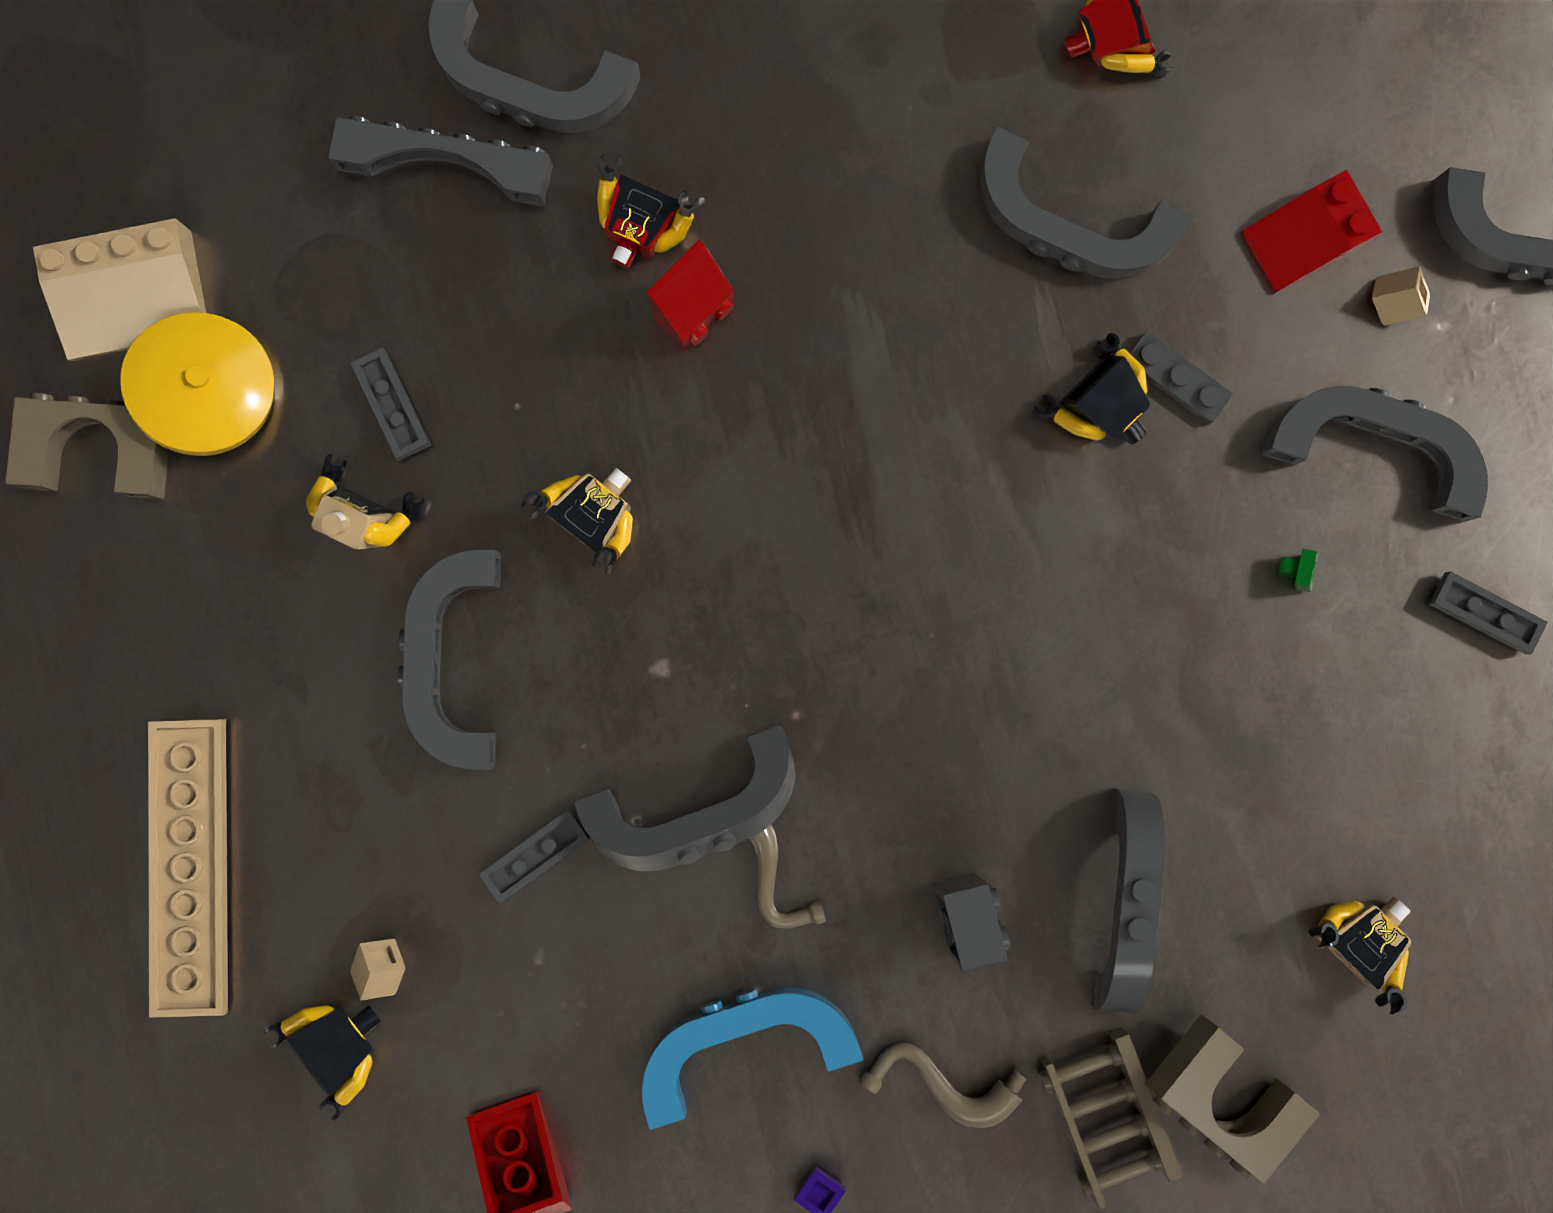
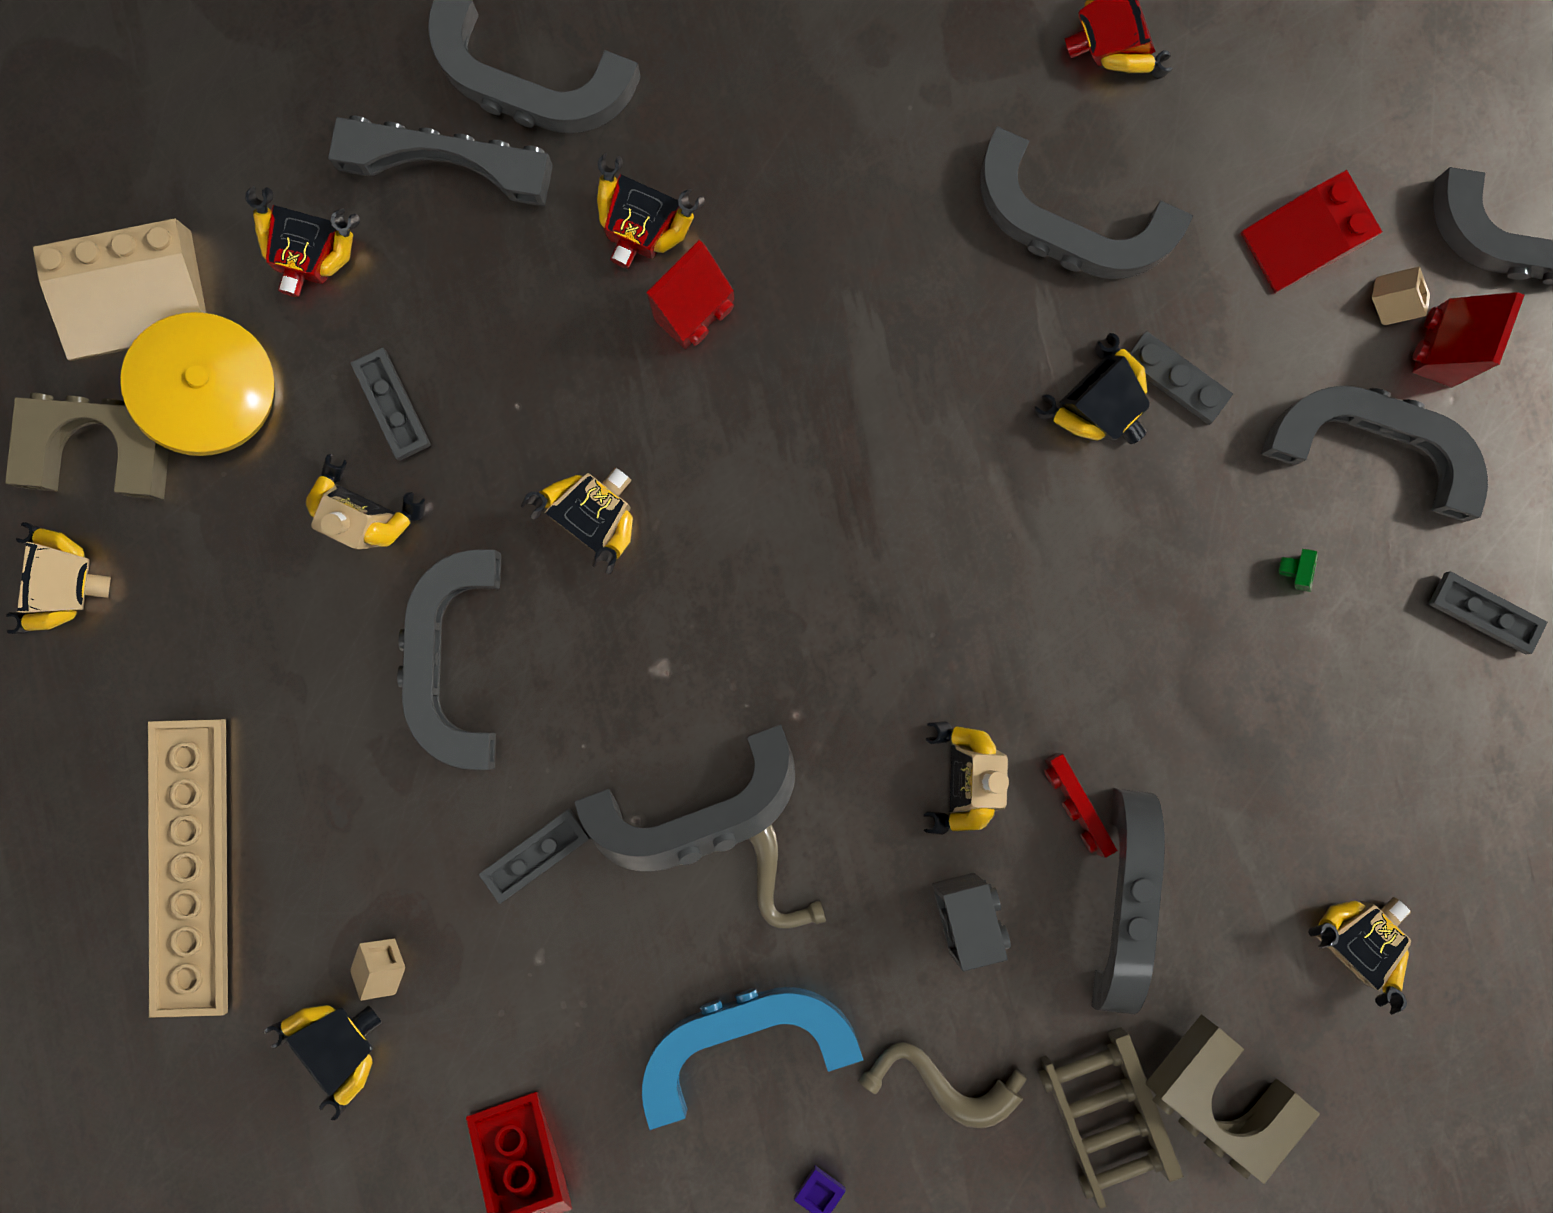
(53, 581): none -> torso
(299, 242): none -> torso
(976, 779): none -> torso
(1079, 806): none -> red plate
(1466, 337): none -> red slope

